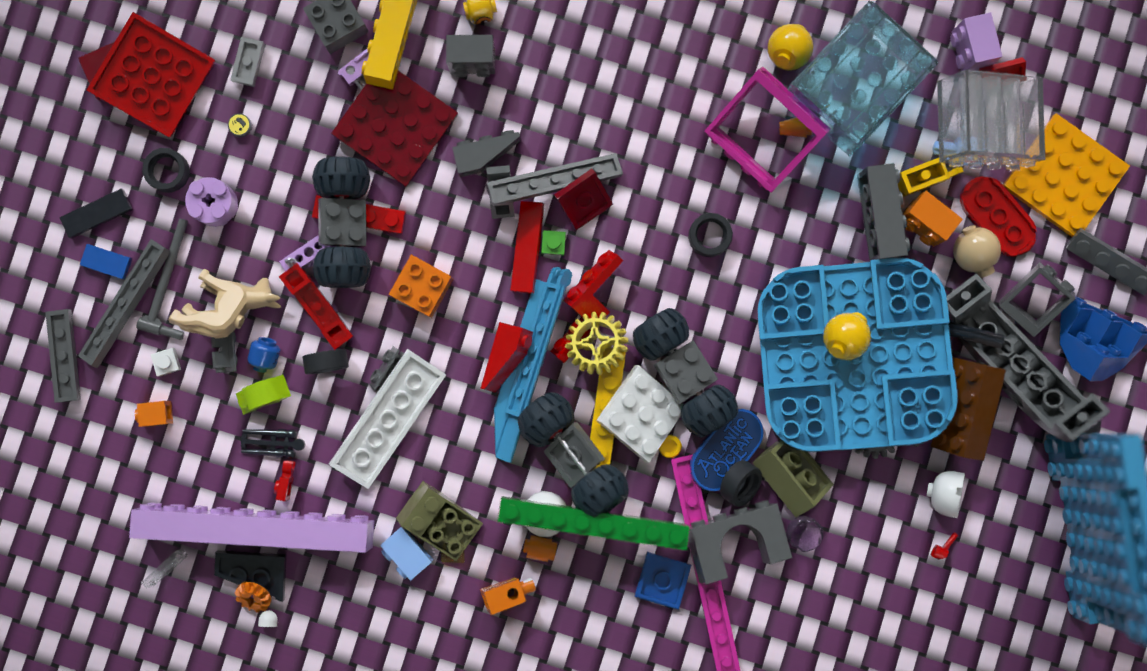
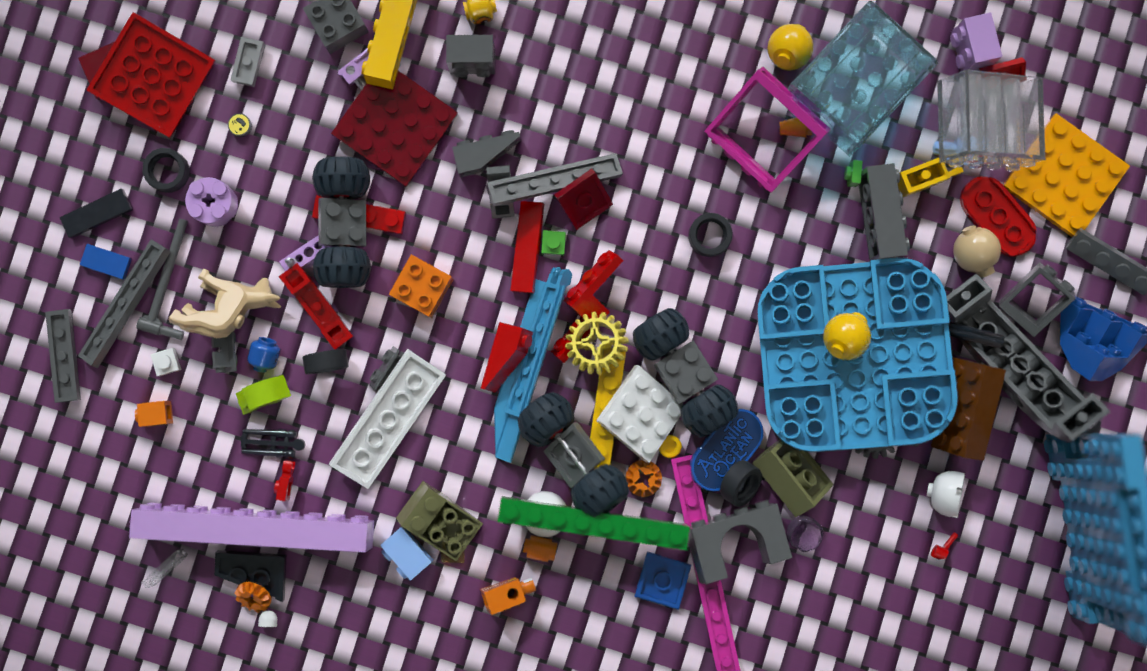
(654, 481): none -> orange gear
(853, 173): none -> bright green plate
(930, 219): orange brick -> none

